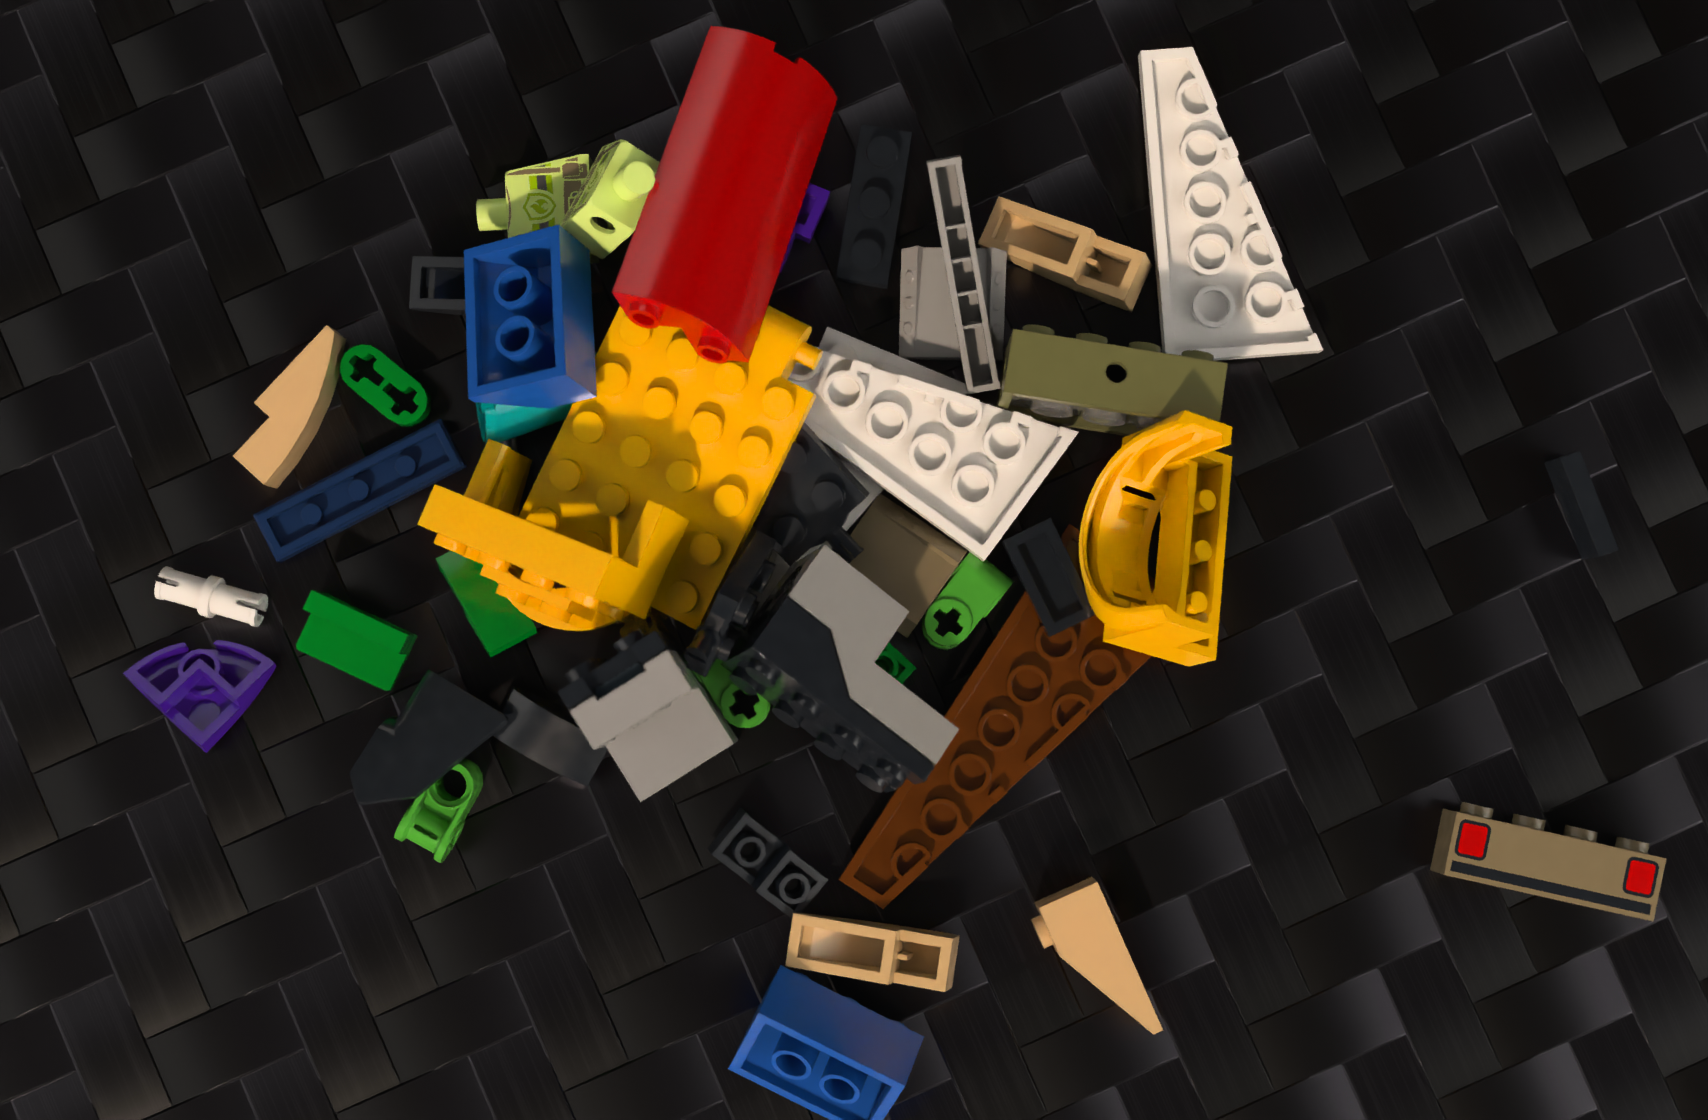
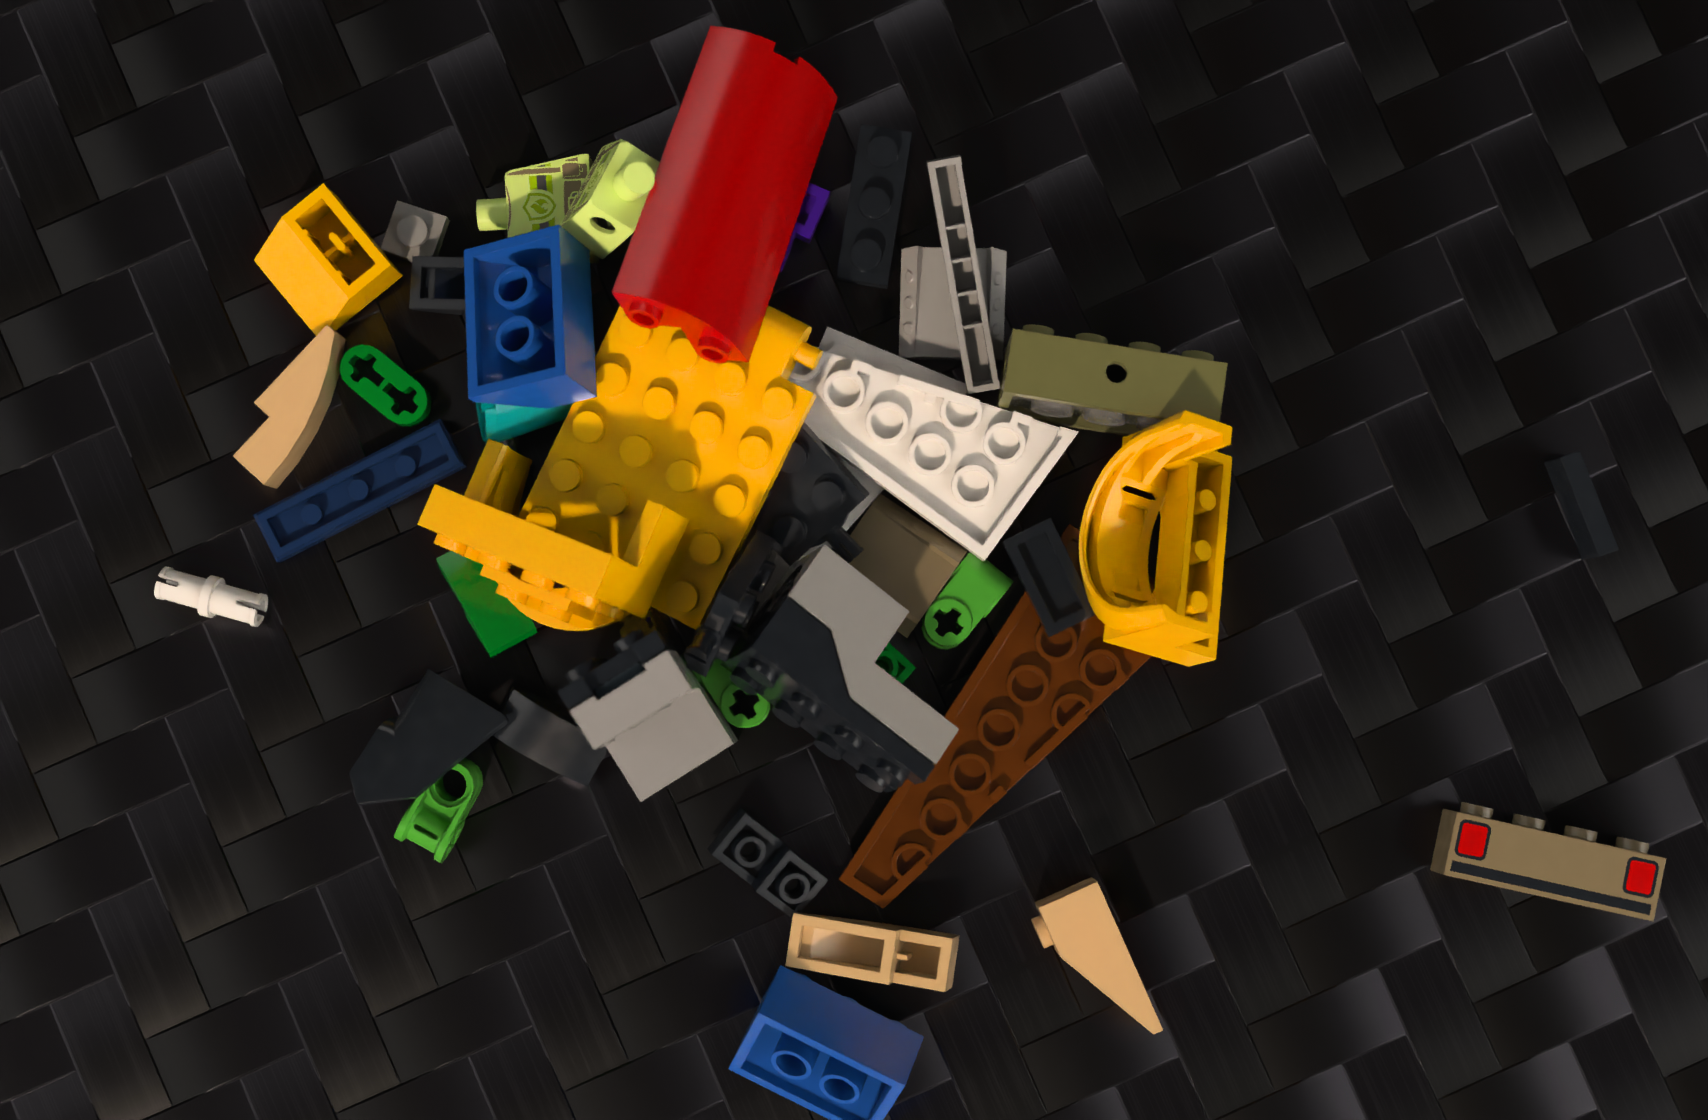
(202, 687): dark purple brick -> none
(325, 261): none -> yellow slope
(354, 640): green panel -> none
(414, 232): none -> light grey plate
(1067, 253): tan slope -> none
(1212, 243): white wing -> none

